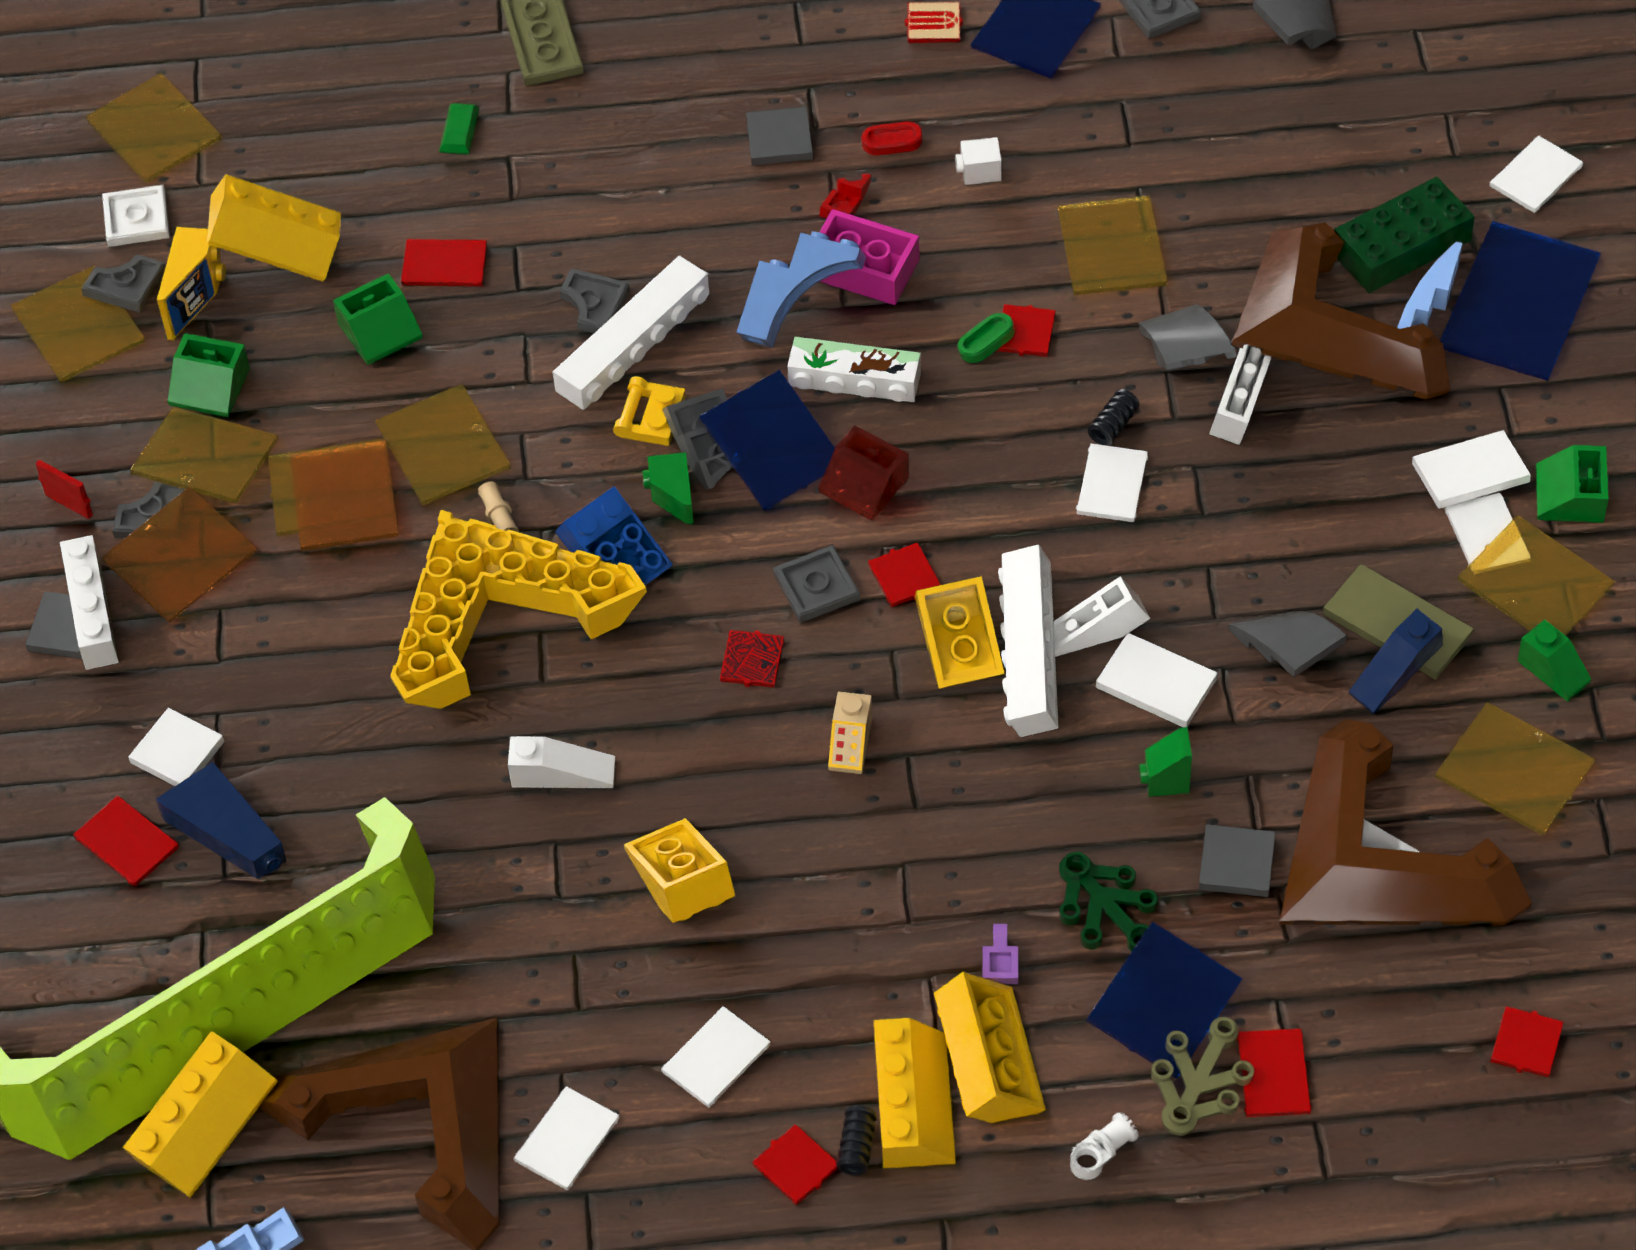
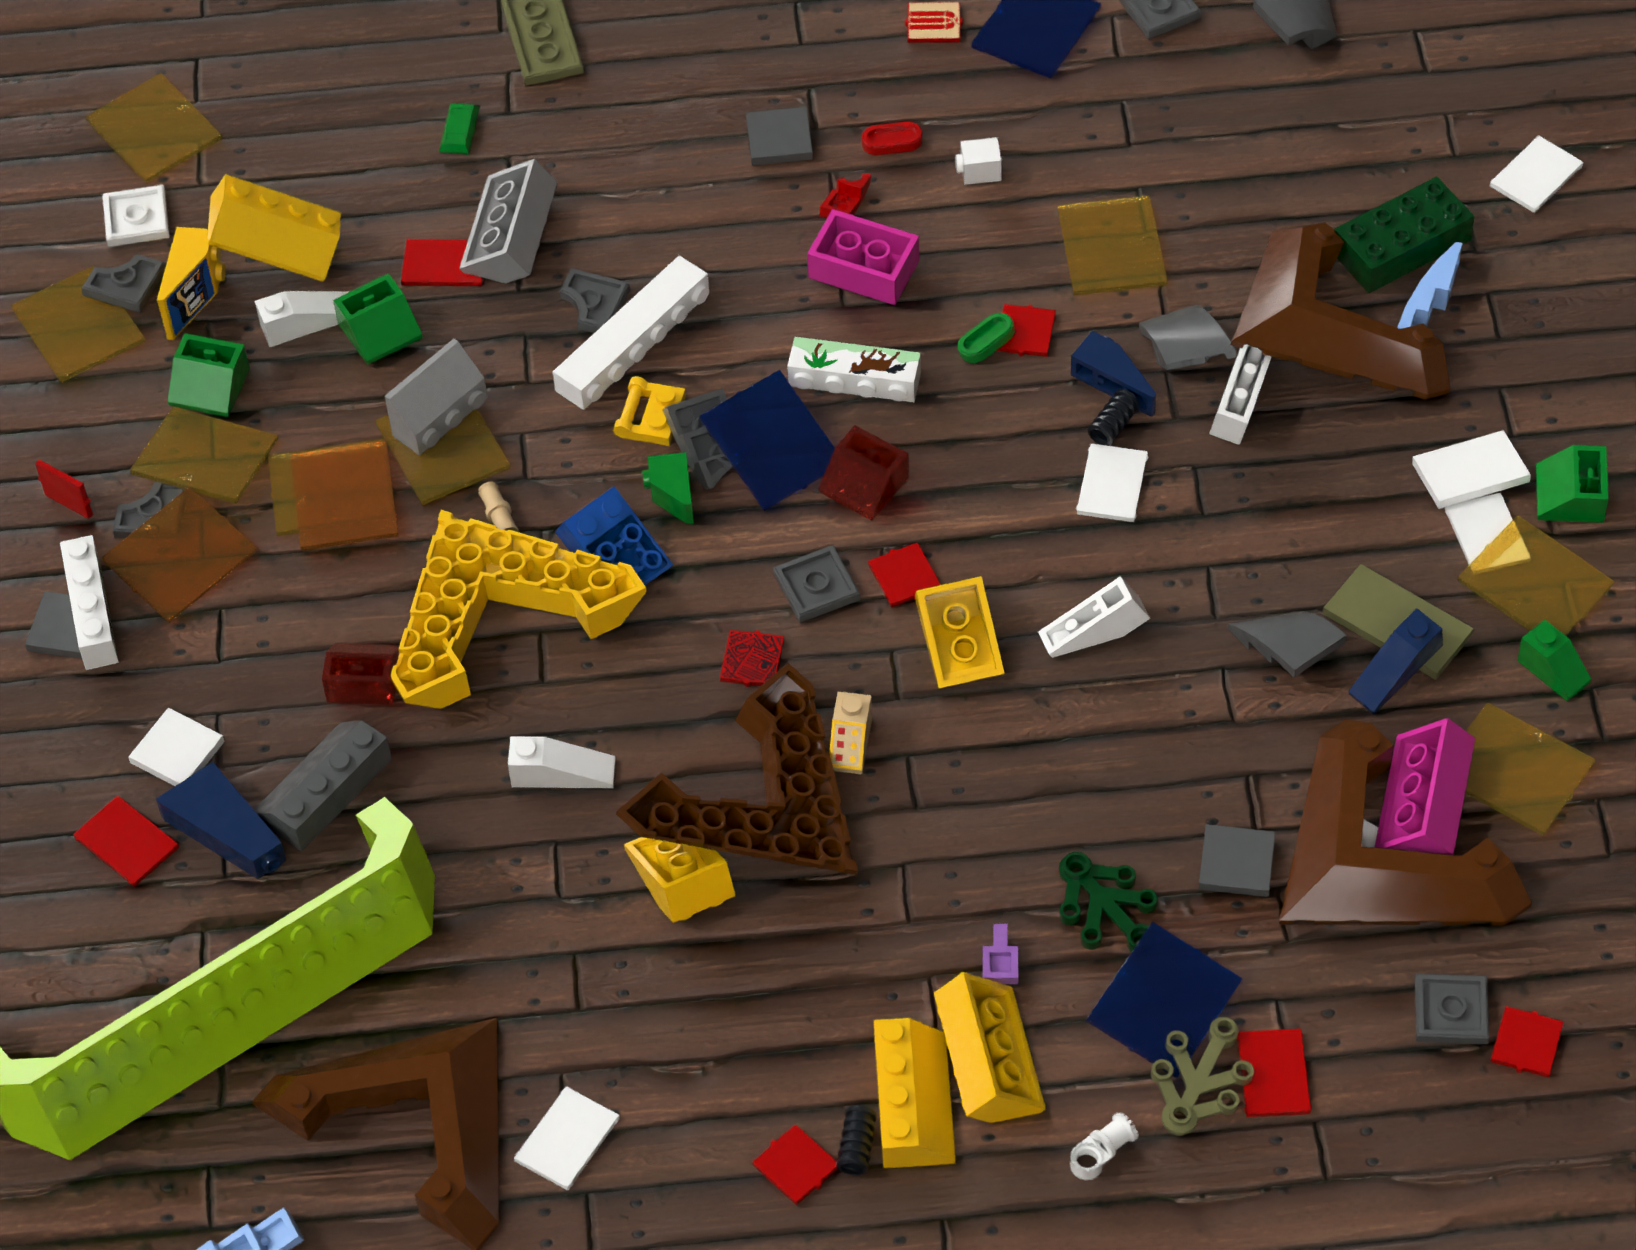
(200, 1114): yellow slope -> none
(296, 314): none -> white slope
(325, 782): none -> dark grey slope
(360, 673): none -> clear red slope
(435, 398): none -> light grey slope
(509, 223): none -> light grey slope
(715, 1057): white piece -> none
(779, 287): medium blue arch -> none
(802, 795): none -> reddish brown wedge
(1028, 641): white brick -> none
(1108, 368): none -> dark blue slope
(1156, 680): white tile -> none
(1168, 765): green slope -> none
(1426, 789): none -> dark pink slope
(1451, 1009): none -> dark grey tile
(1520, 300): clear blue piece -> none

